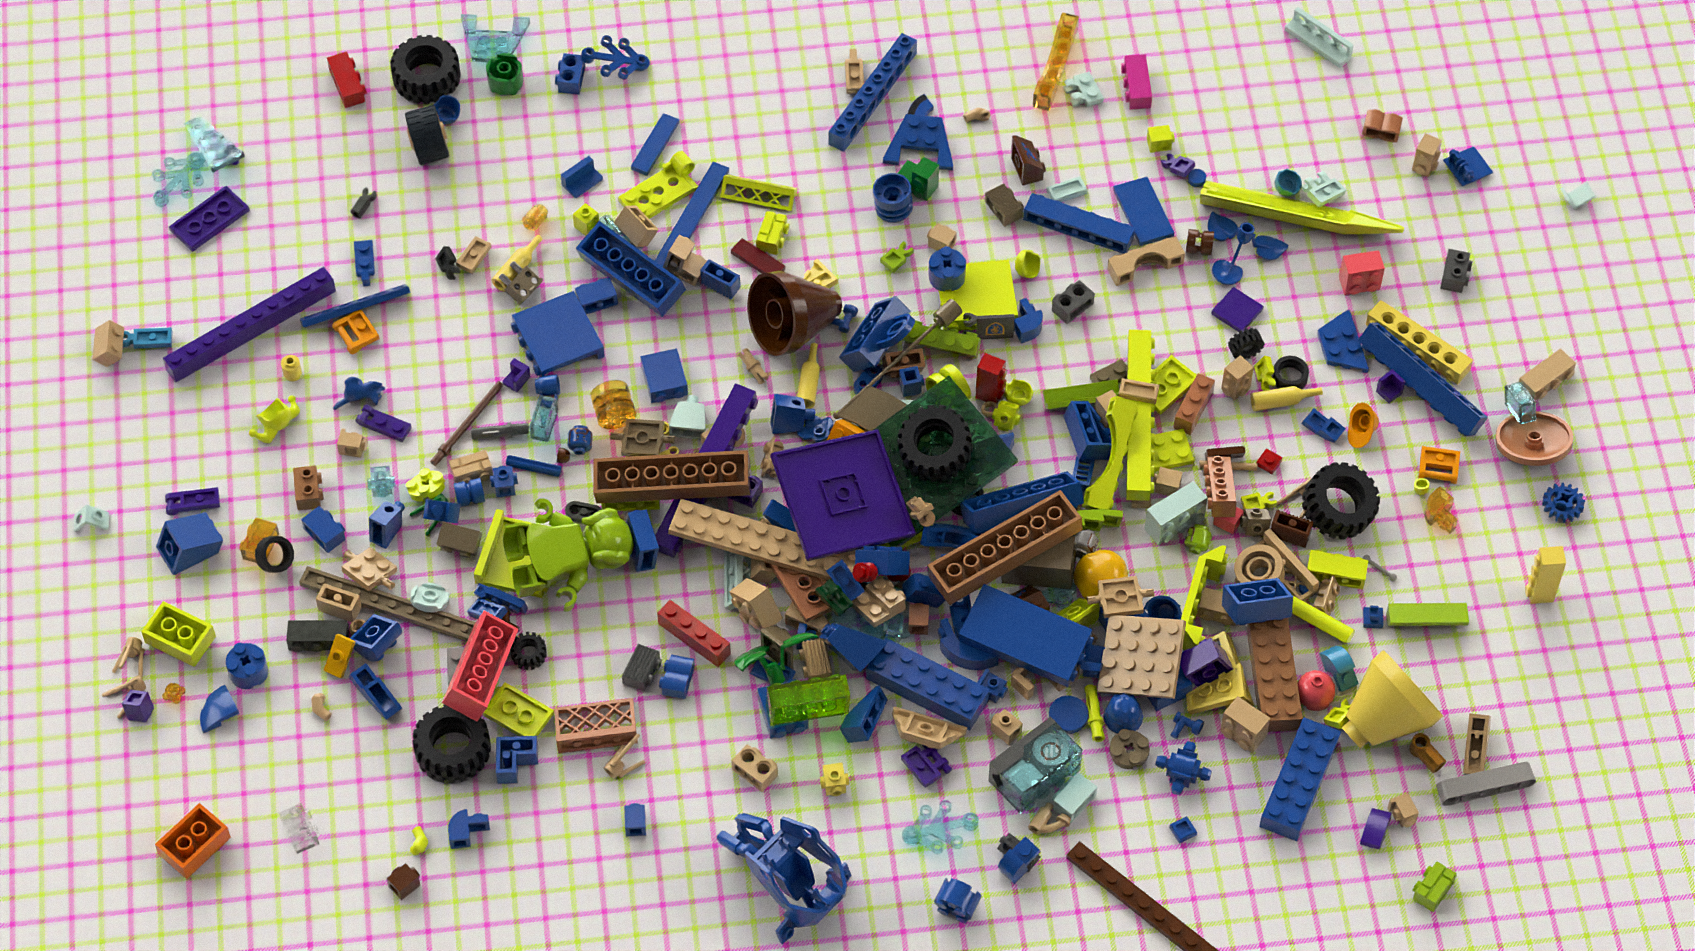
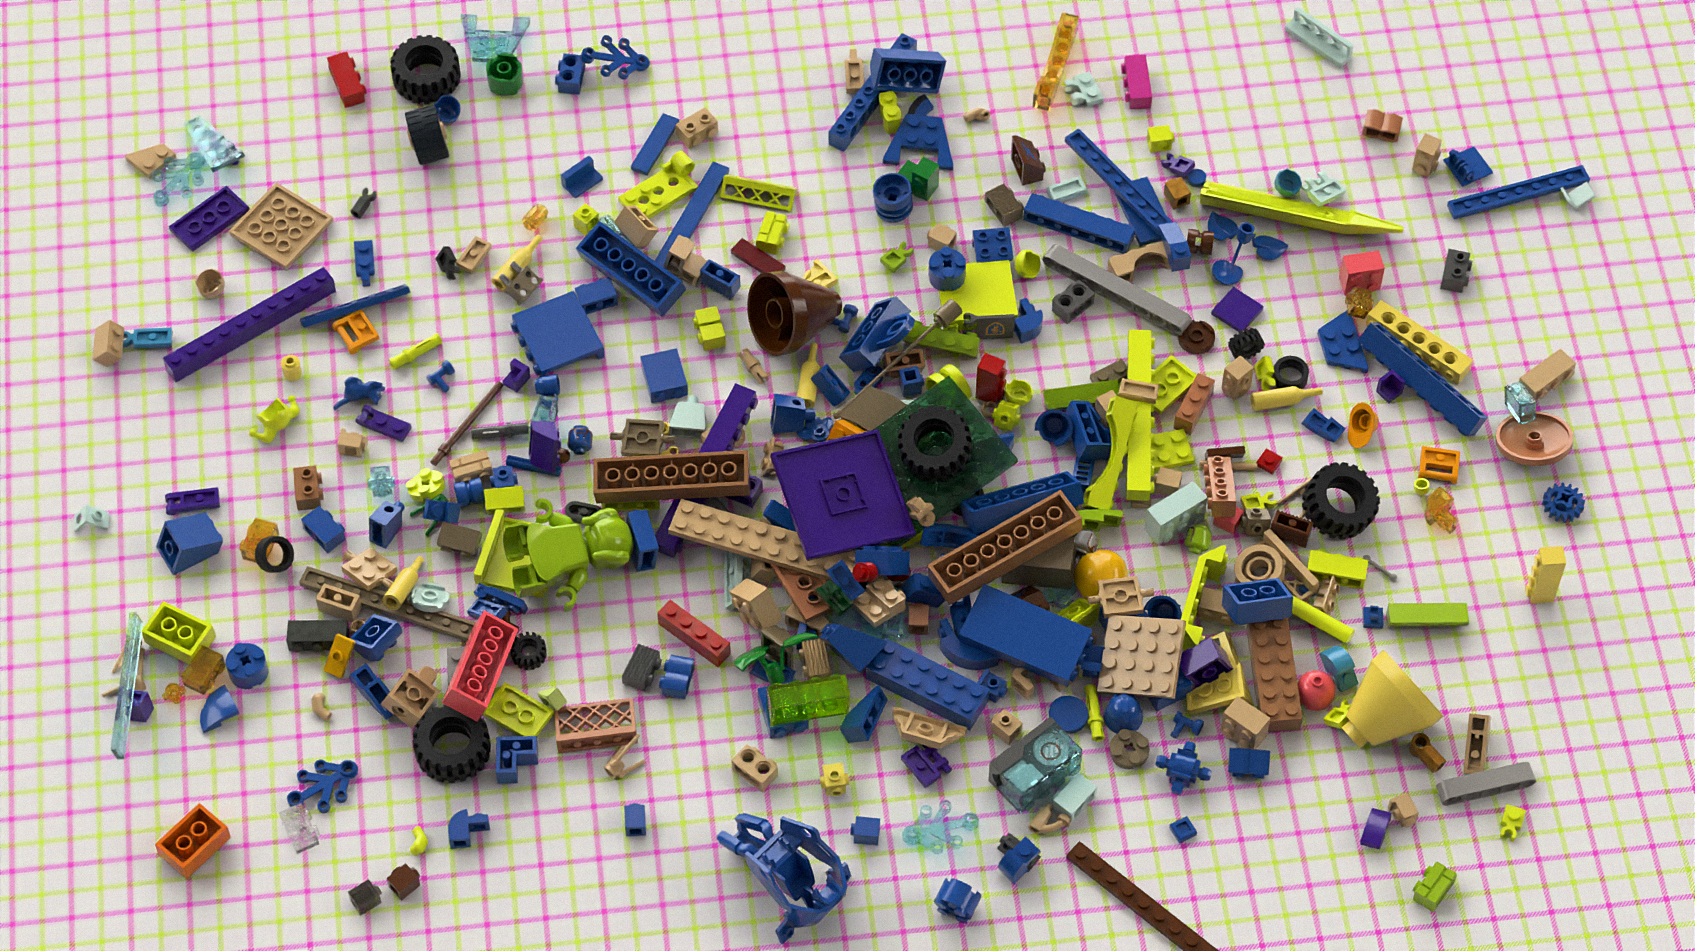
(126, 686): none -> clear light blue tile
(150, 158): none -> tan wing
(203, 670): none -> clear yellow brick
(210, 283): none -> tan hair
(281, 226): none -> tan plate
(325, 782): none -> blue plant
(365, 896): none -> clear smoke brick
(402, 585): none -> light yellow piece
(408, 355): none -> neon yellow pin
(412, 695): none -> tan brick
(435, 378): none -> blue piece
(506, 498): none -> neon yellow hinge
(544, 445): none -> dark purple slope
(552, 698): none -> yellowish green slope
(612, 404): clear yellow wheel -> none
(697, 128): none -> tan brick
(710, 329): none -> neon yellow piece
(830, 385): none -> blue slope
(866, 830): none -> blue brick
(889, 111): none -> neon yellow brick
(906, 70): none -> blue slope
(992, 244): none -> blue bracket
(1054, 427): none -> blue helmet
(1117, 180): none -> blue plate
(1117, 289): none -> light grey beam
(1175, 246): none -> blue slope
(1177, 193): none -> pearl gold brick
(1197, 337): none -> reddish brown tile
(1249, 761): none -> blue brick
(1300, 779): blue brick -> none
(1359, 302): none -> clear yellow brick
(1512, 820): none -> neon yellow plate
(1517, 192): none -> blue plate

